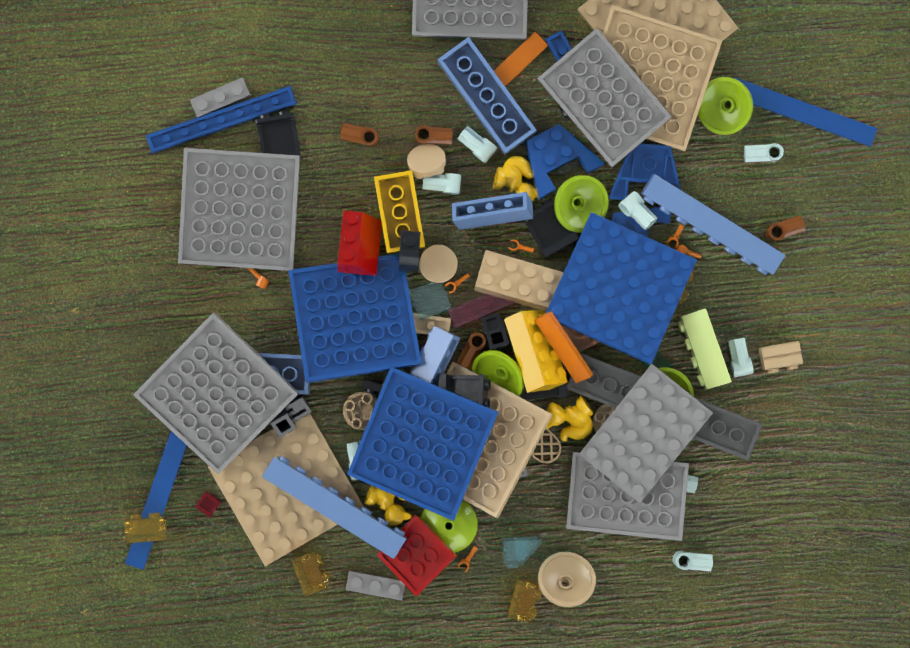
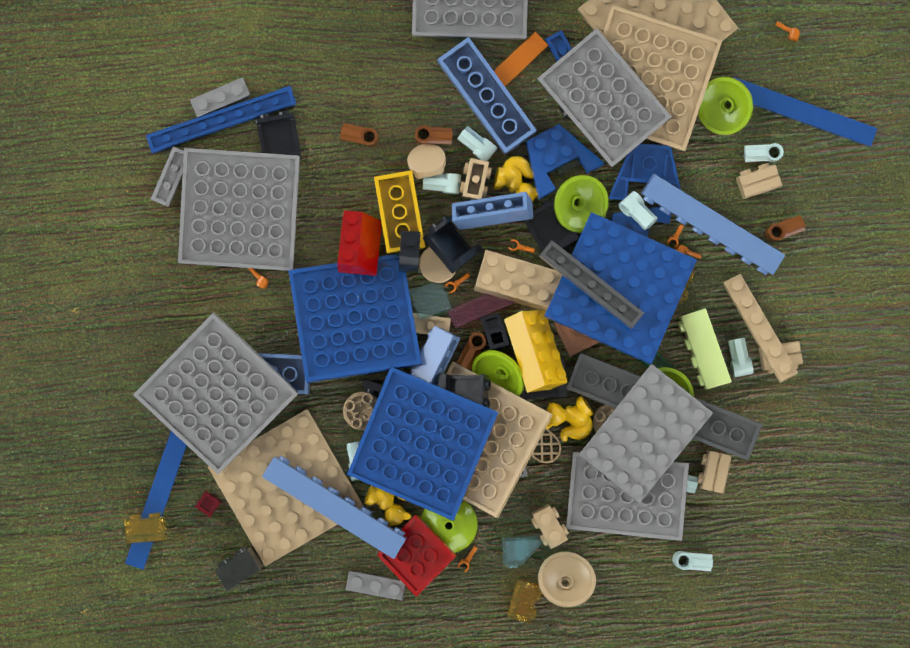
(169, 178): none -> light grey plate
(239, 568): none -> pearl dark grey brick
(285, 420): black brick -> none
(310, 573): clear yellow hinge -> none
(450, 245): none -> black panel
(477, 173): none -> tan brick
(546, 520): none -> tan brick
(563, 347): orange tile -> none
(591, 284): none -> dark grey plate
(714, 471): none -> tan brick
(758, 181): none -> tan brick
(760, 328): none -> tan plate
(793, 32): none -> orange hand

